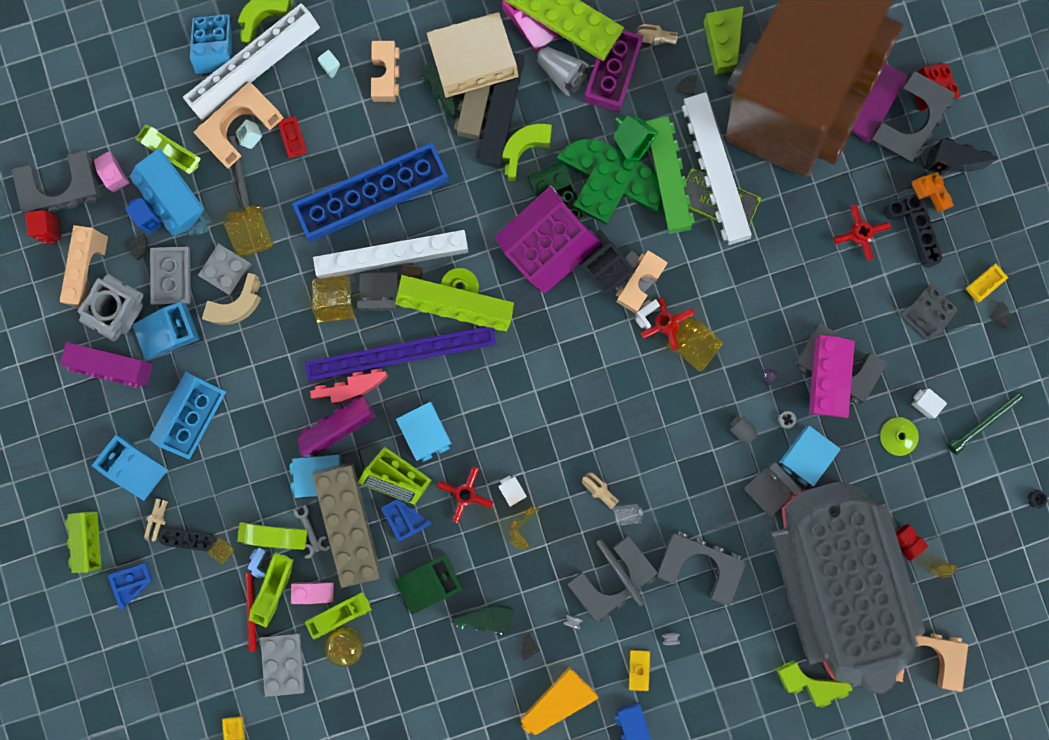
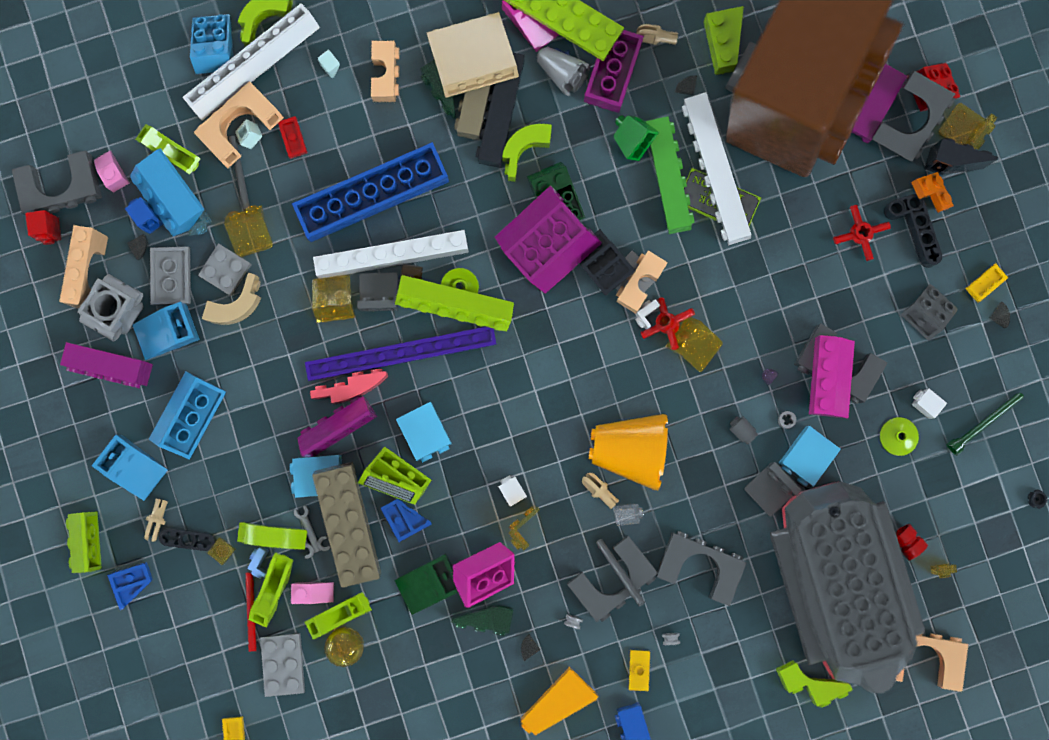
(469, 486): red bar -> none
(484, 574): none -> dark pink slope
(609, 179): green plate -> none
(632, 449): none -> light orange cone
(967, 126): none -> clear yellow bracket

